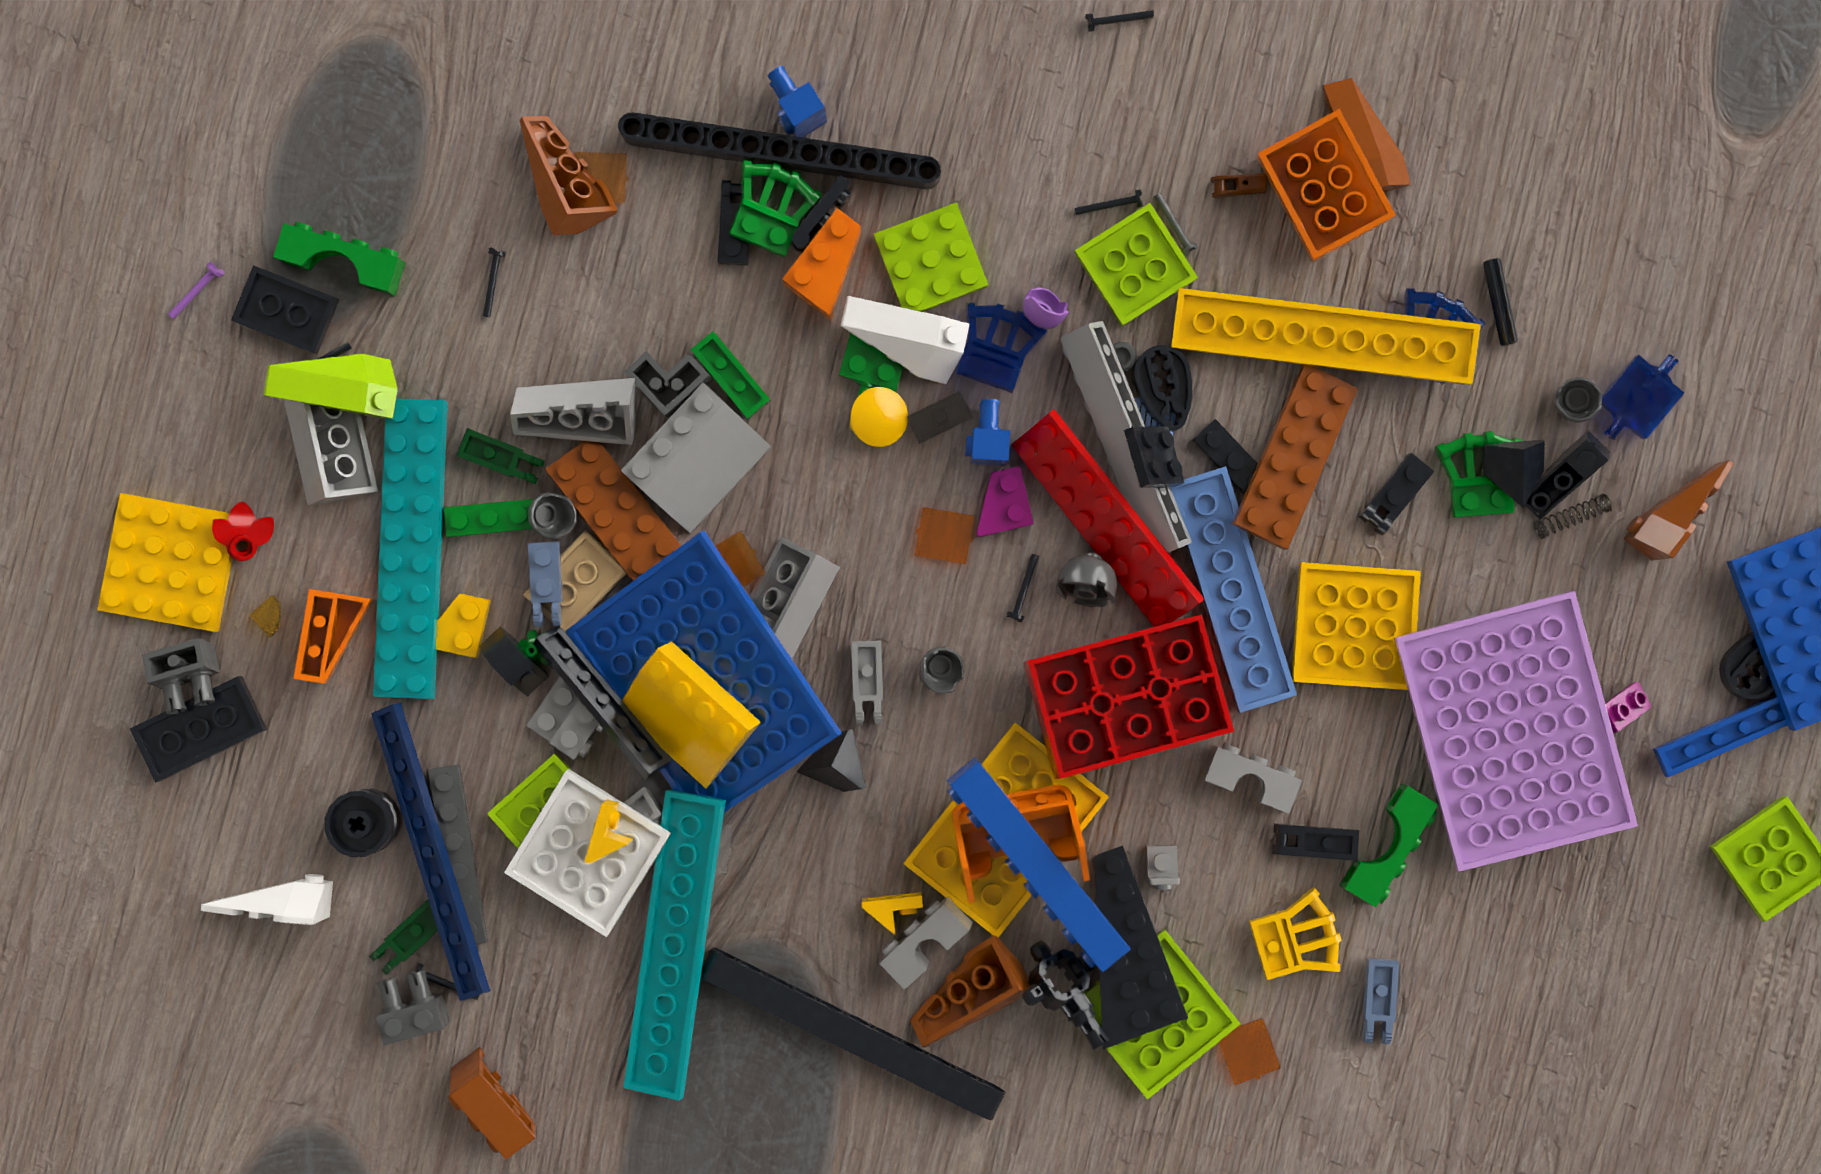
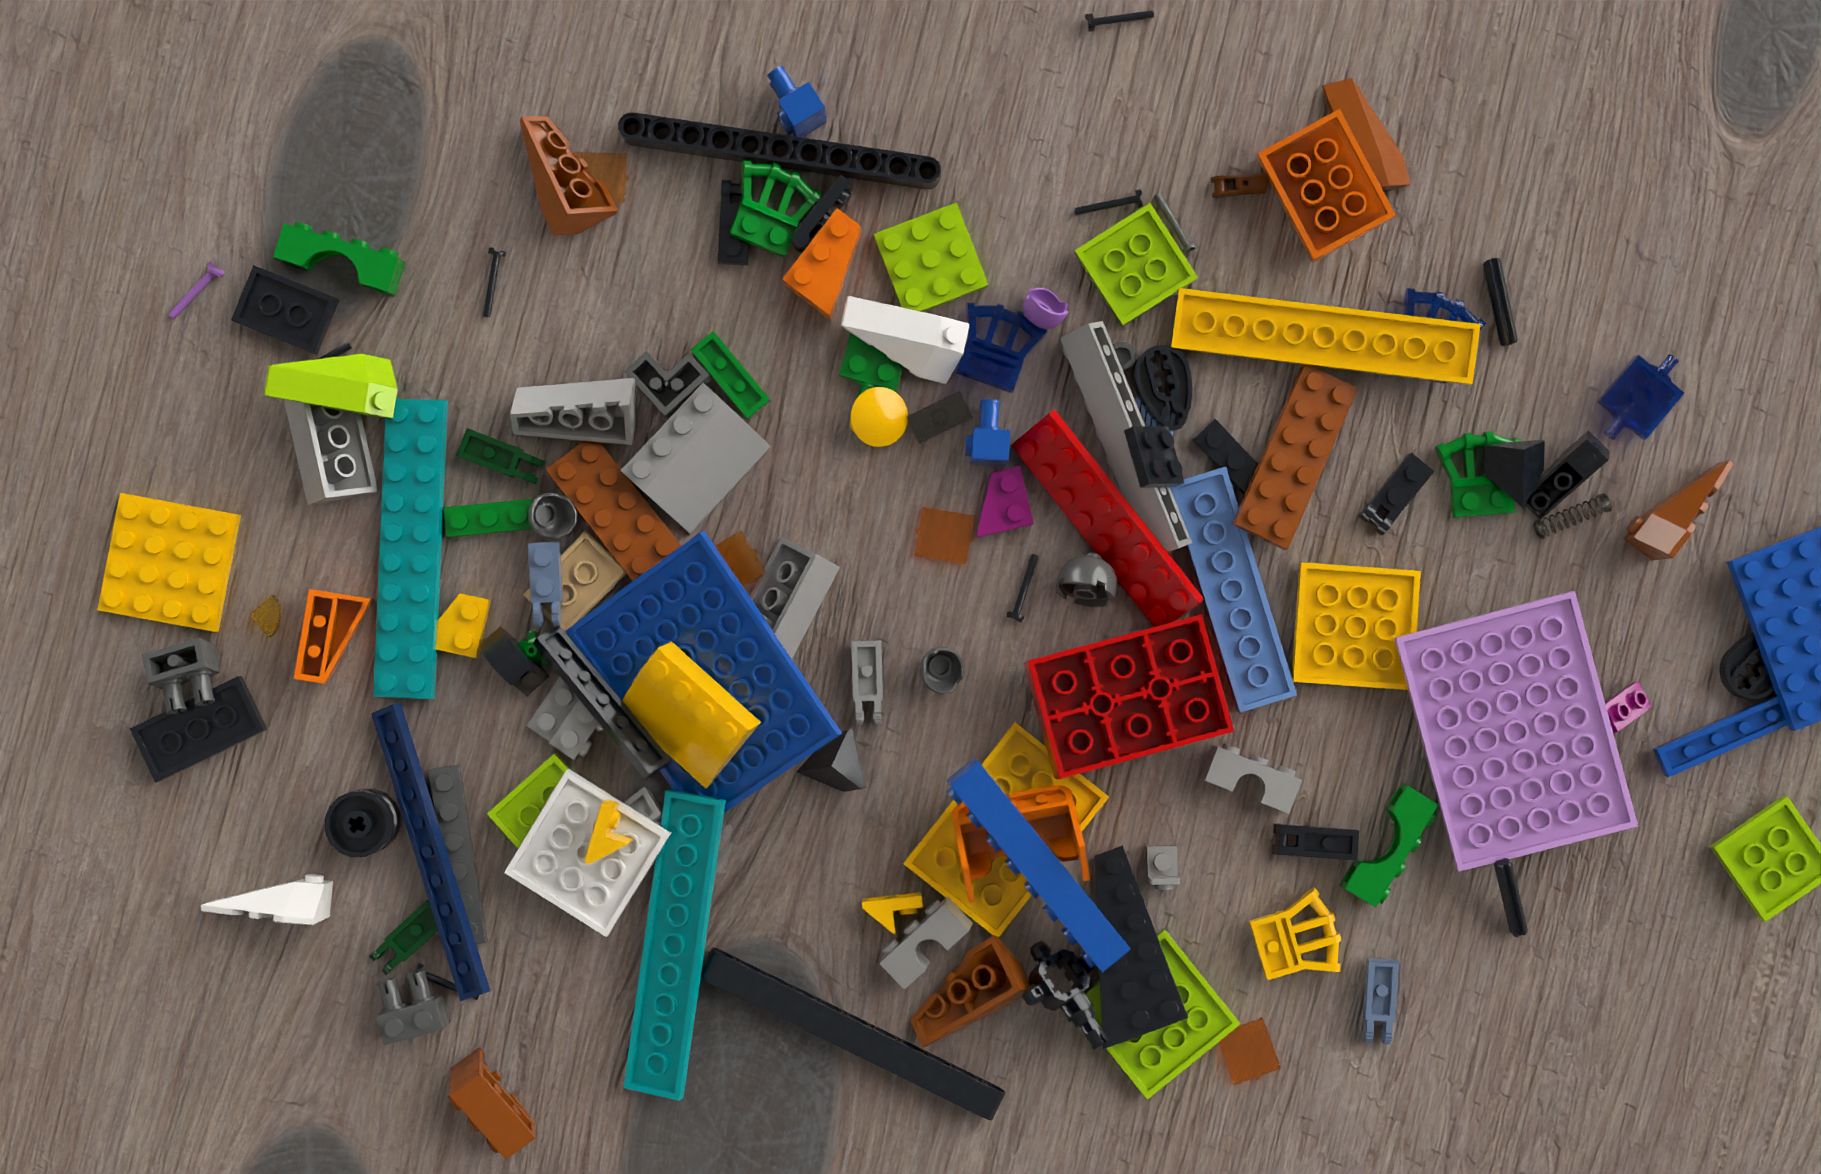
(242, 527): red plate -> none
(1510, 897): none -> black axle
(1578, 400): dark grey hair -> none

